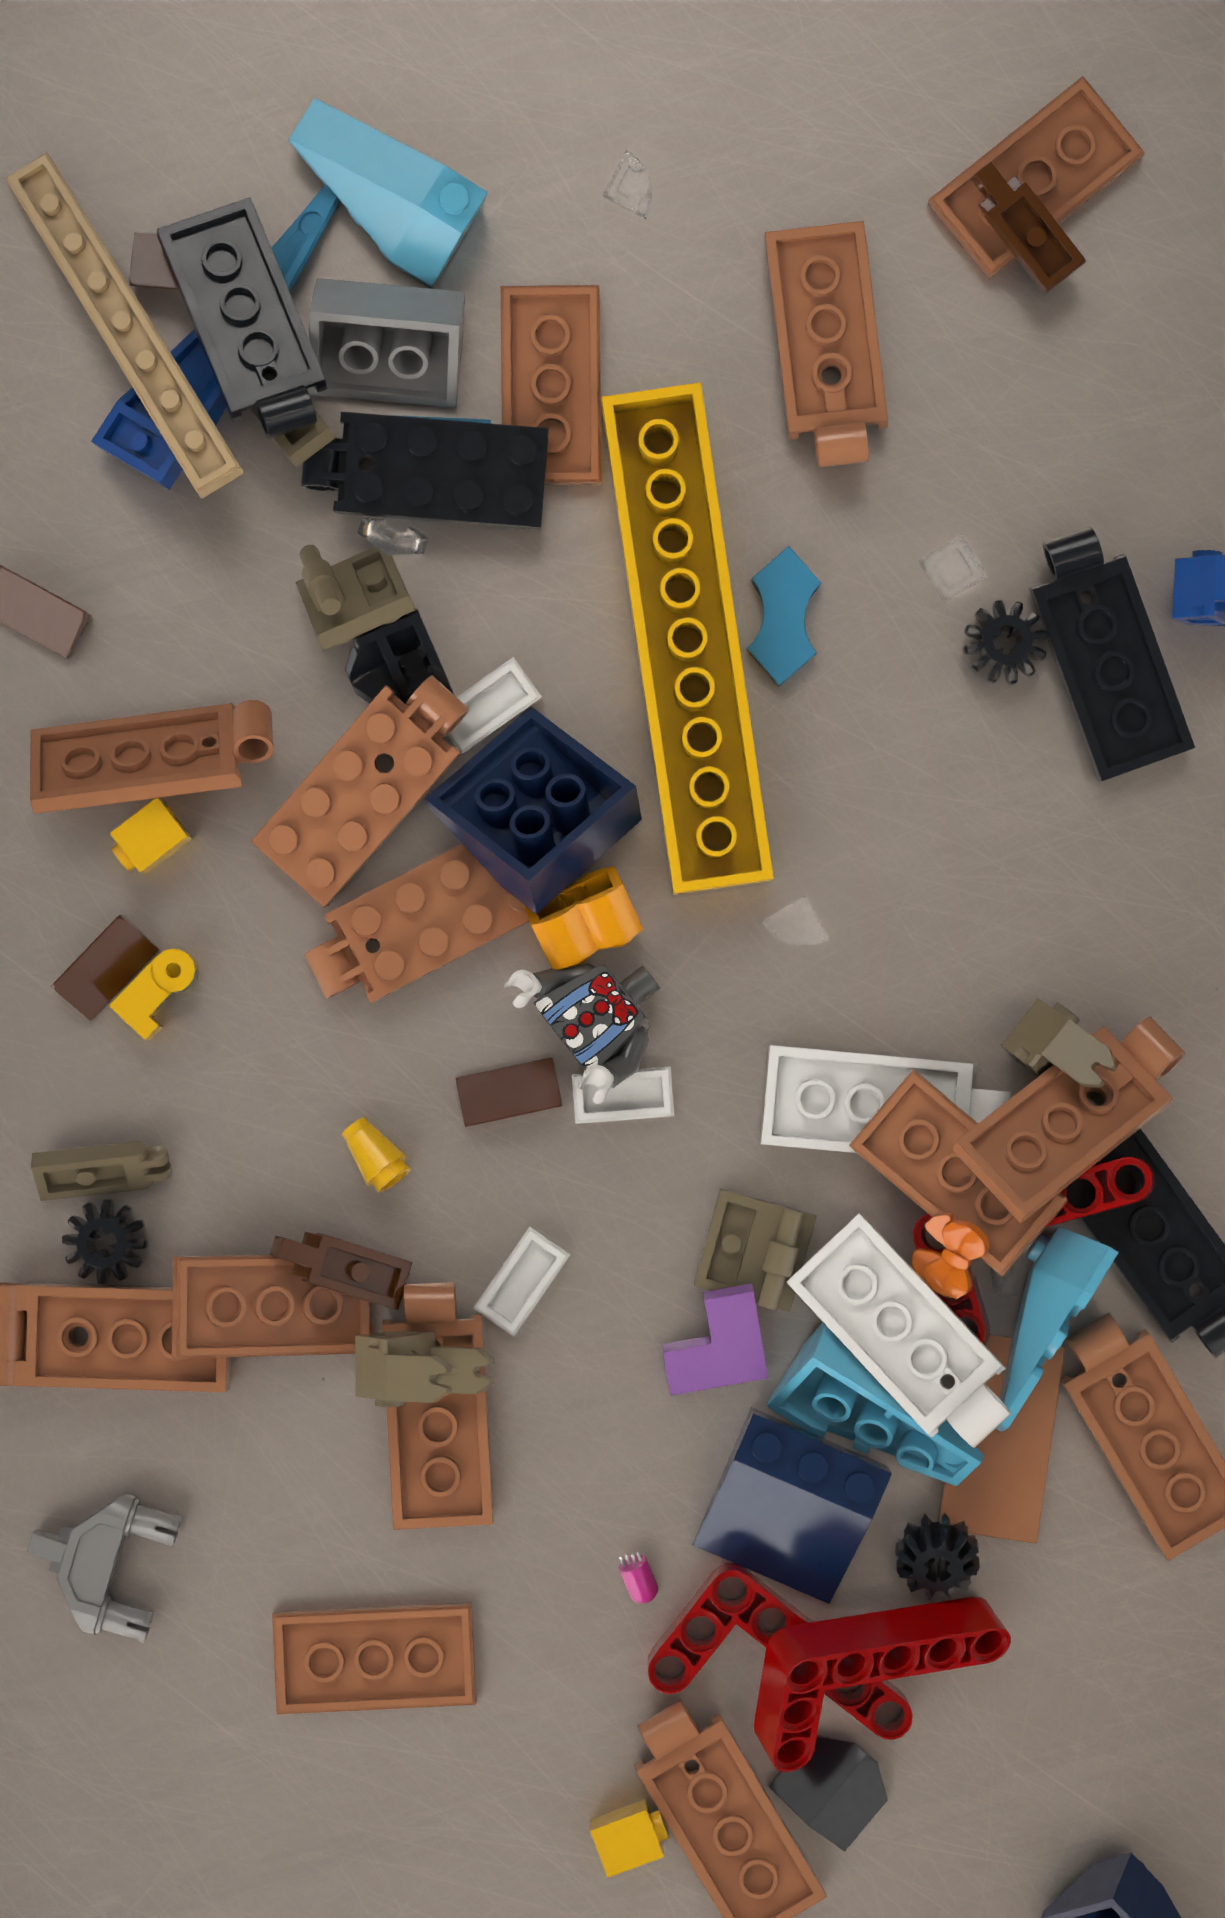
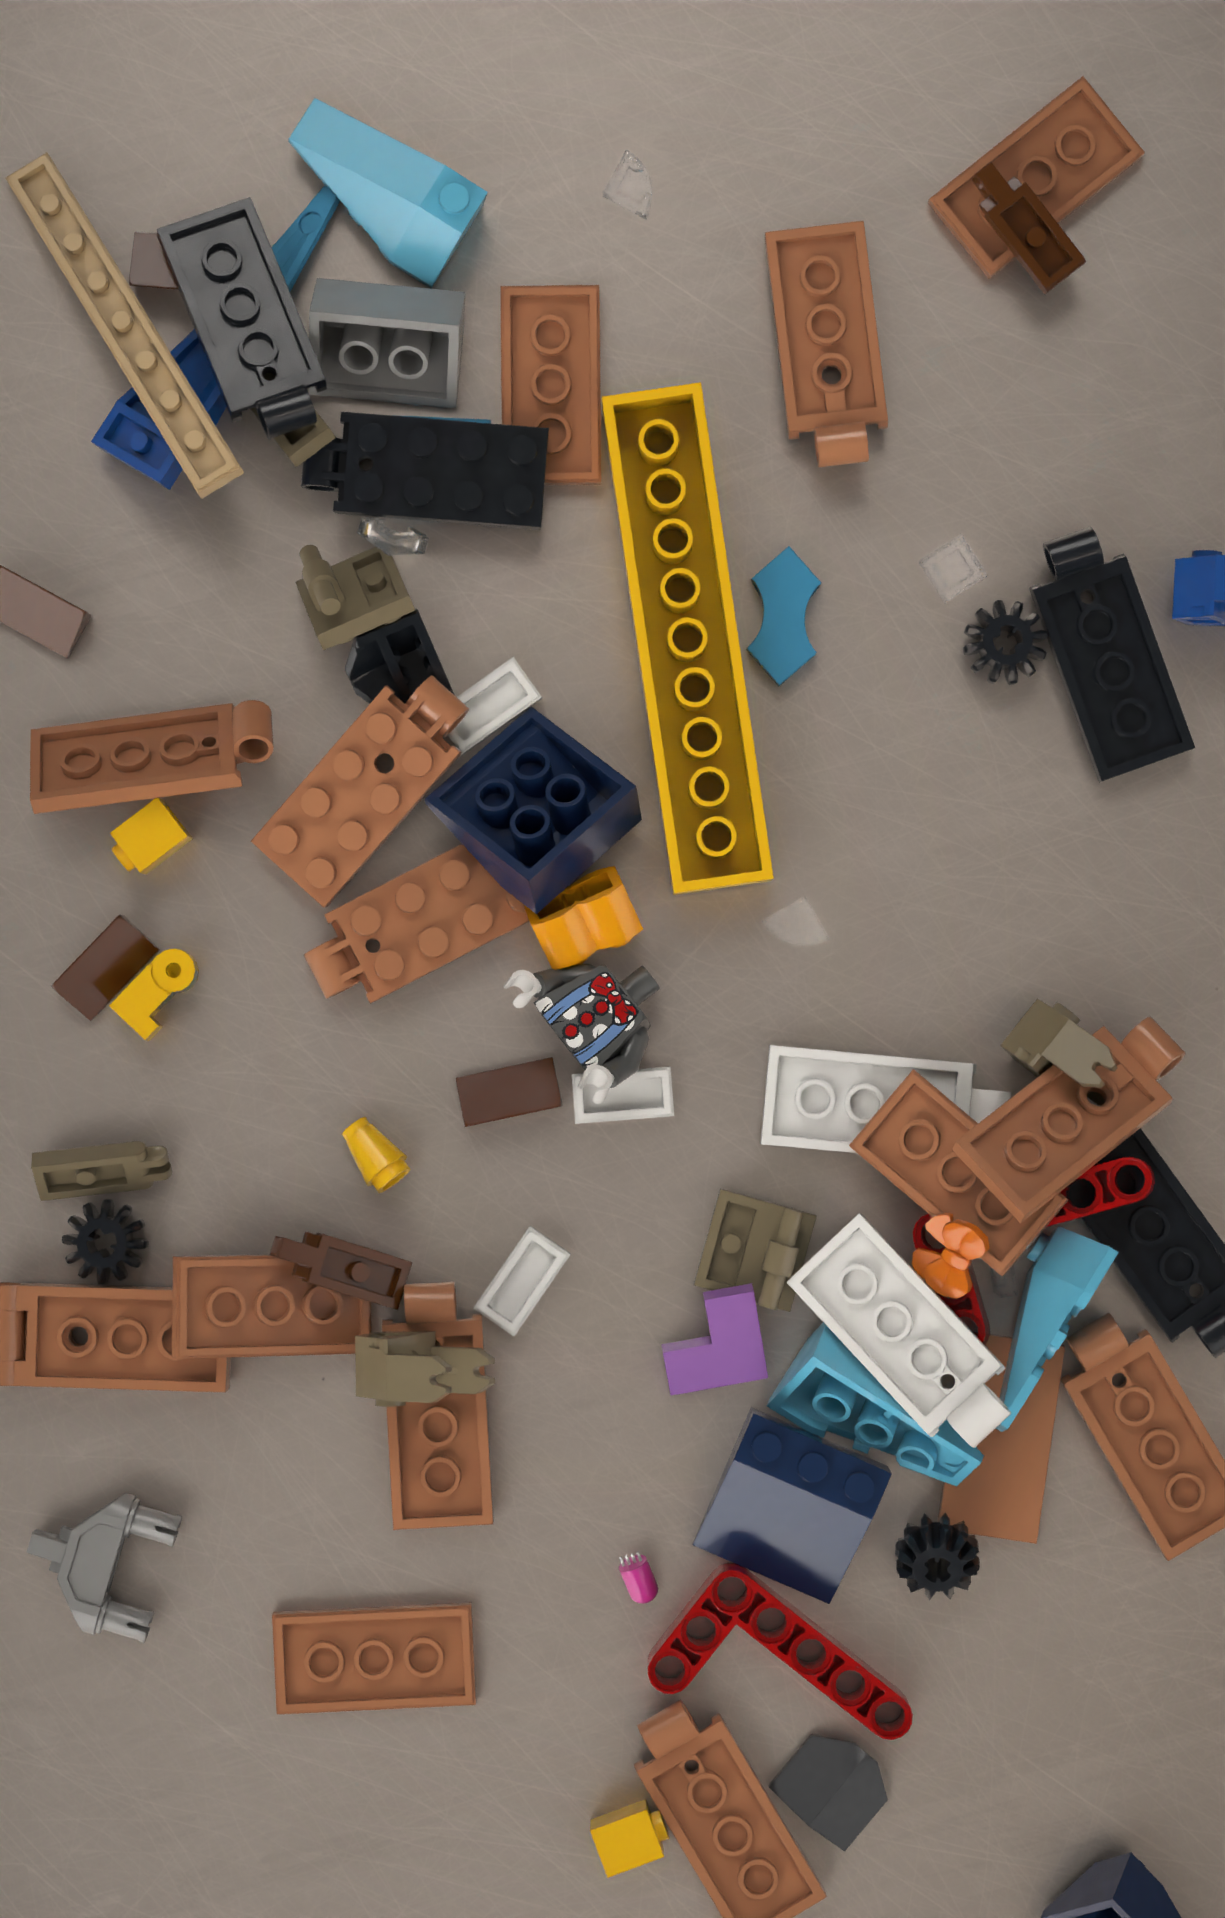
(862, 1650): red beam -> none

